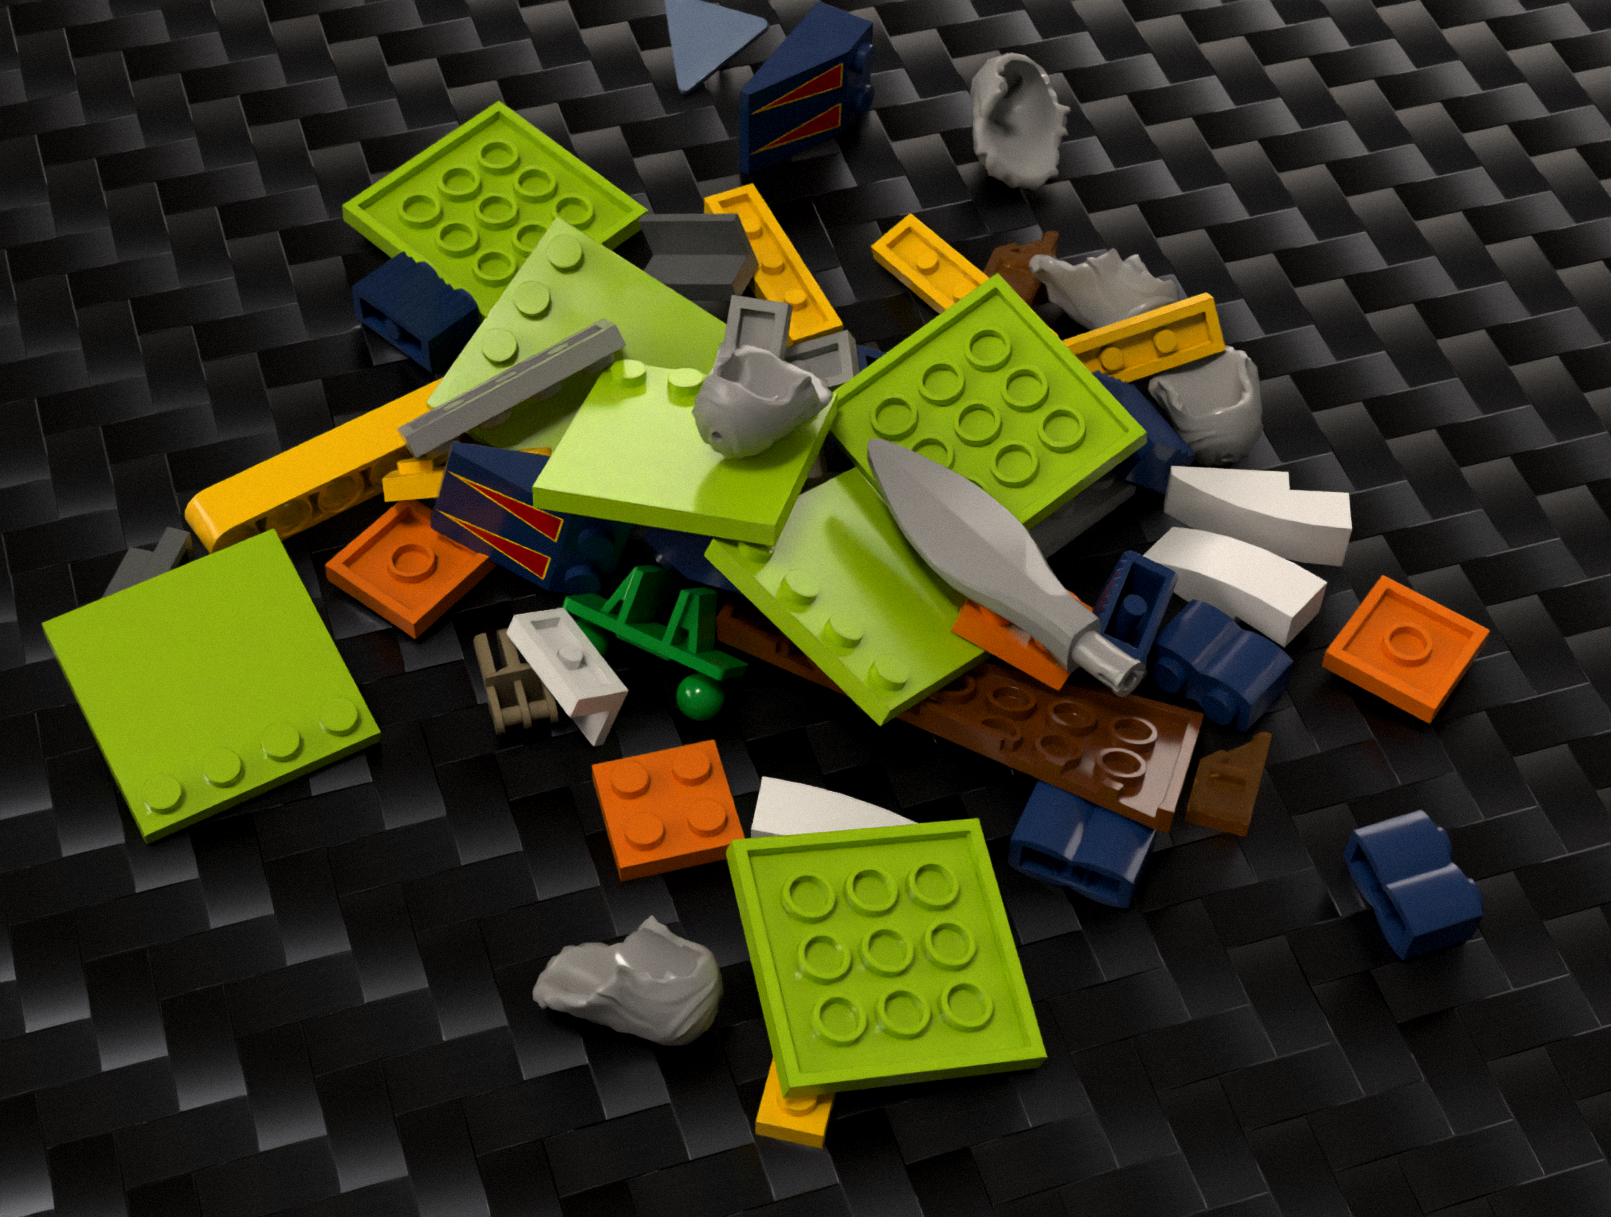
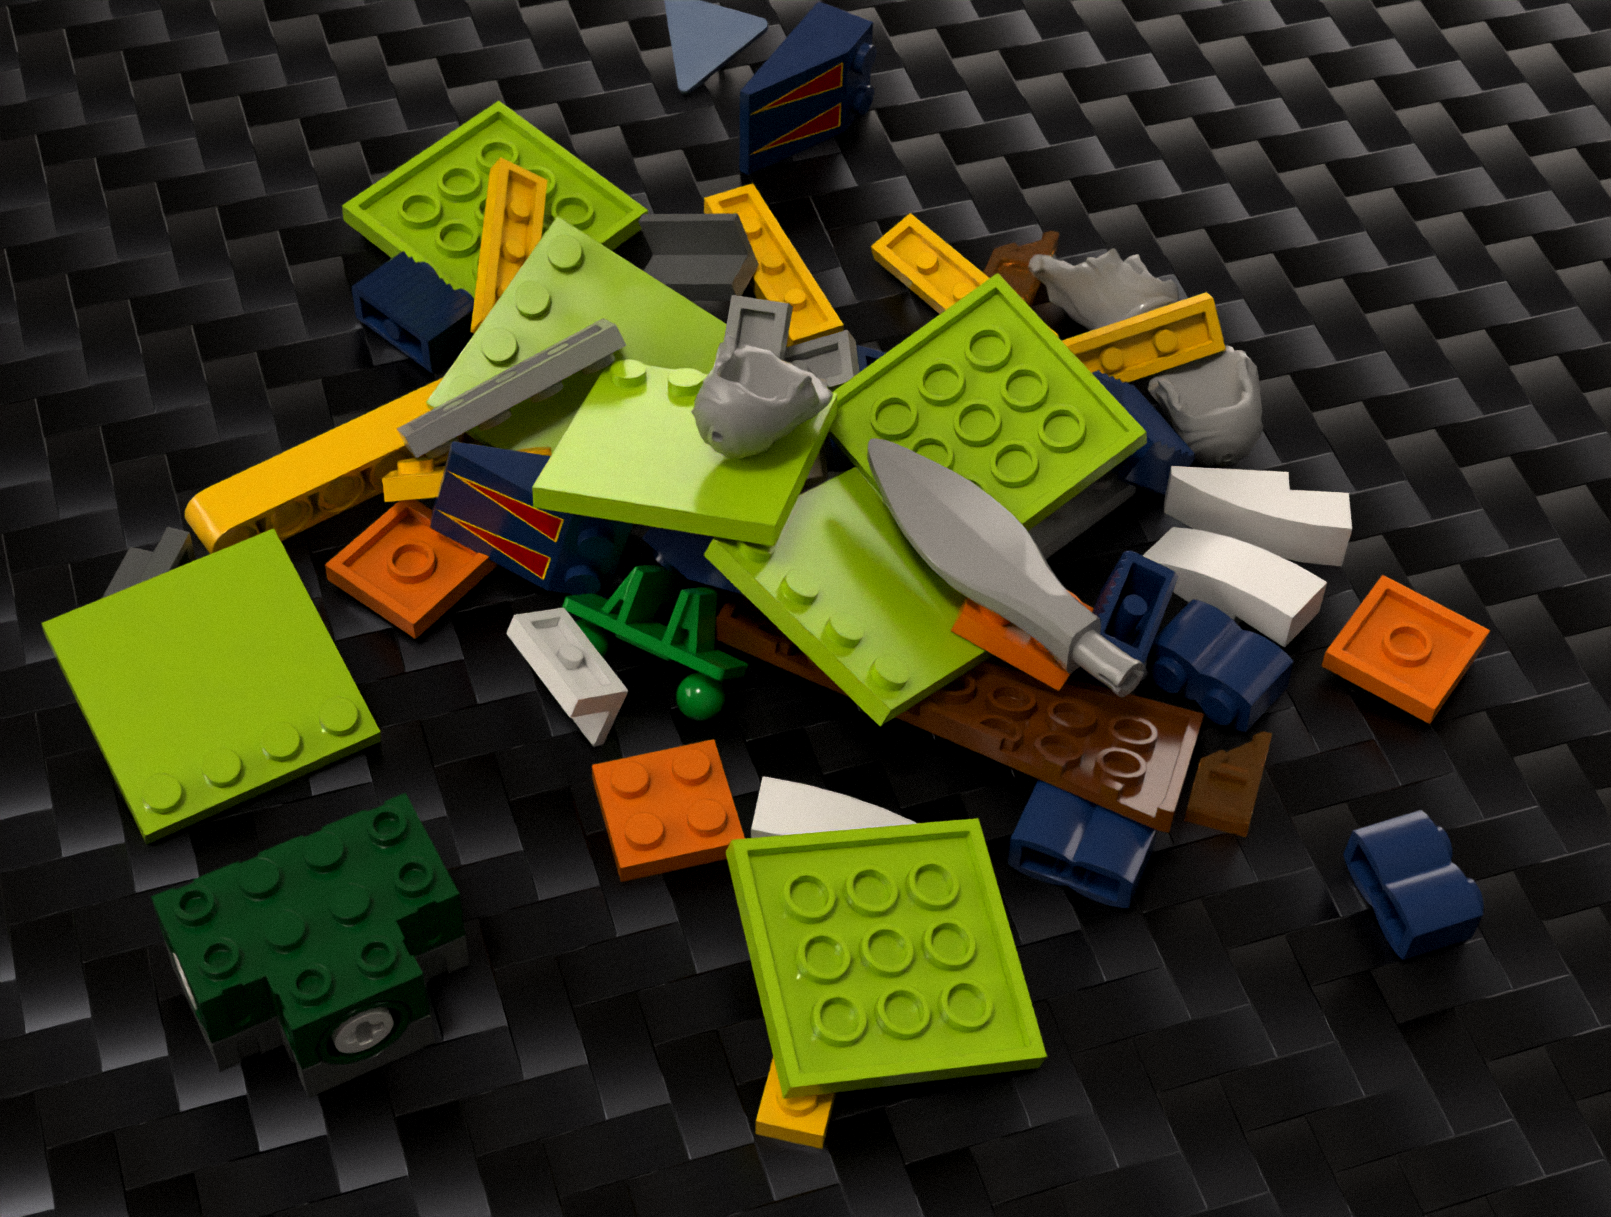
(320, 946): none -> dark green piece
(509, 231): none -> yellow plate
(516, 690): dark tan arm -> none
(640, 987): light grey piece -> none
(1017, 121): light grey piece -> none

